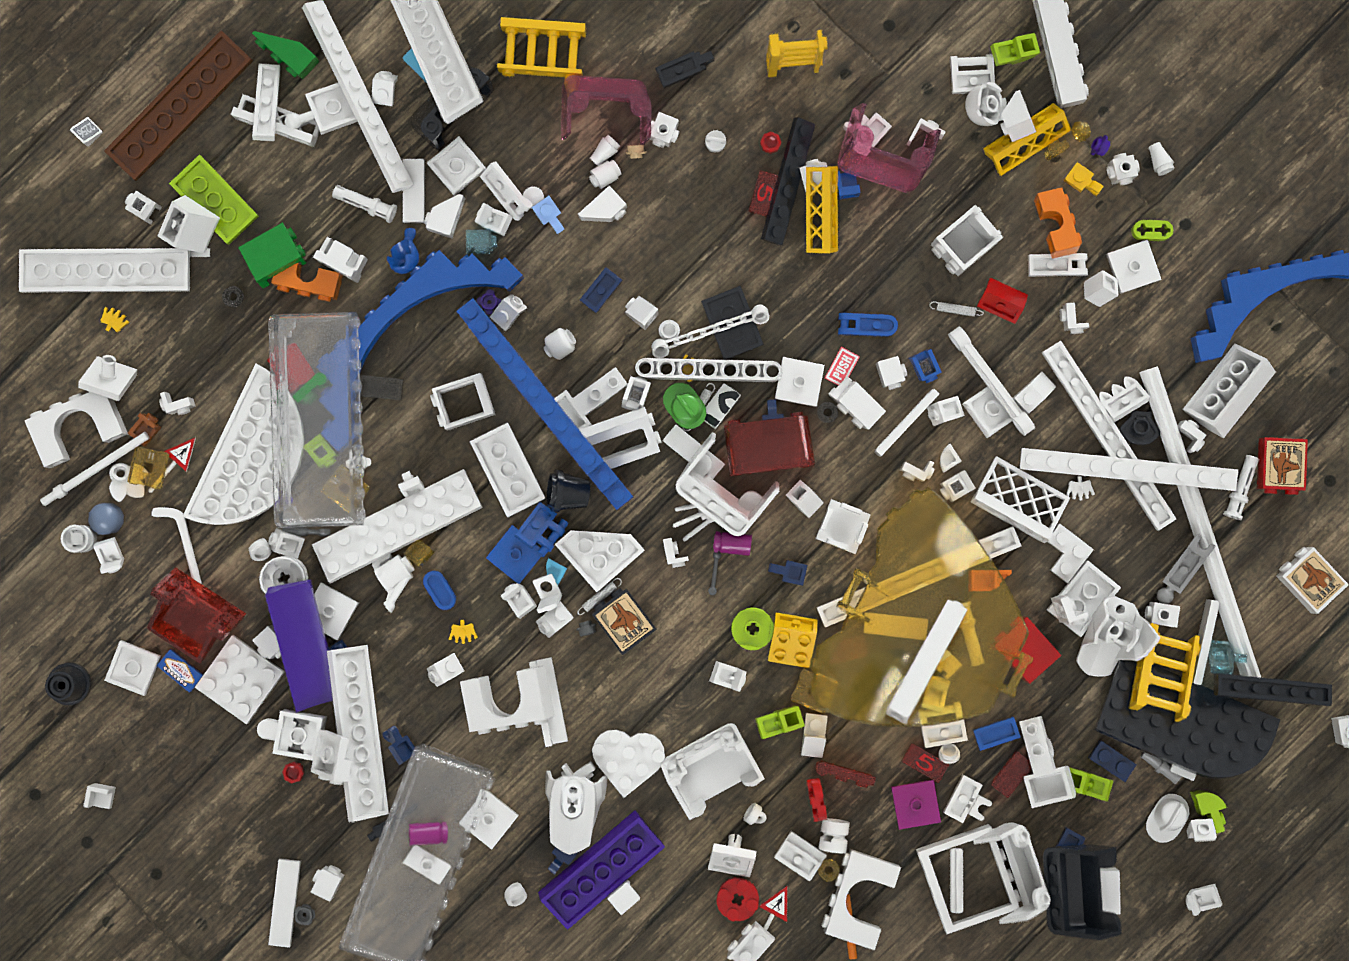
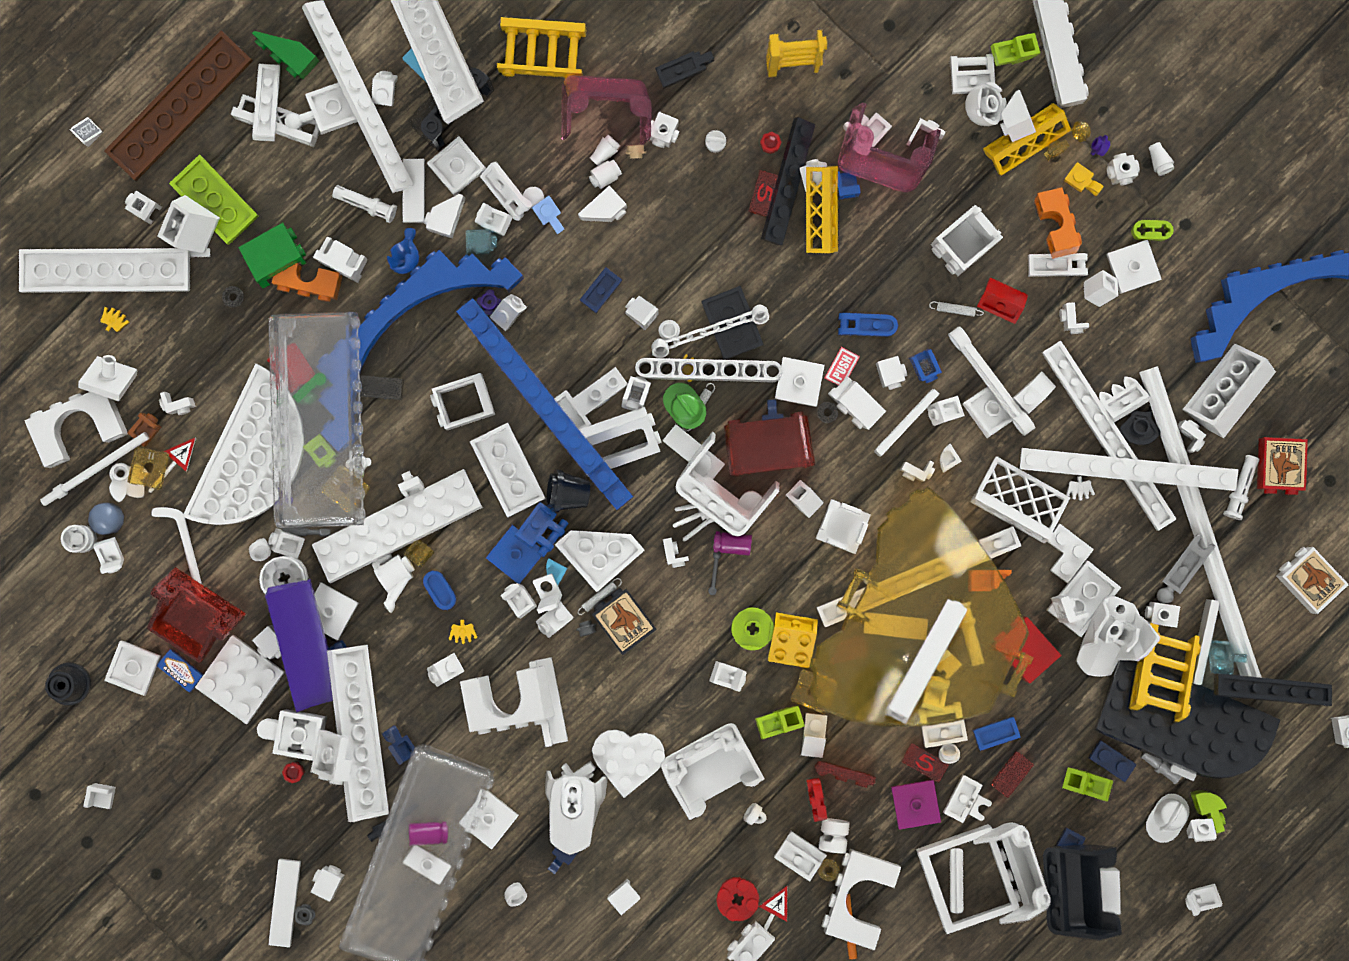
(559, 343): white head -> none
(600, 870): dark purple arch -> none
(720, 405): slope -> none
(732, 858): white tile -> none
(791, 572): dark blue plate -> none
(956, 486): white window -> none
(1047, 782): white plate -> none

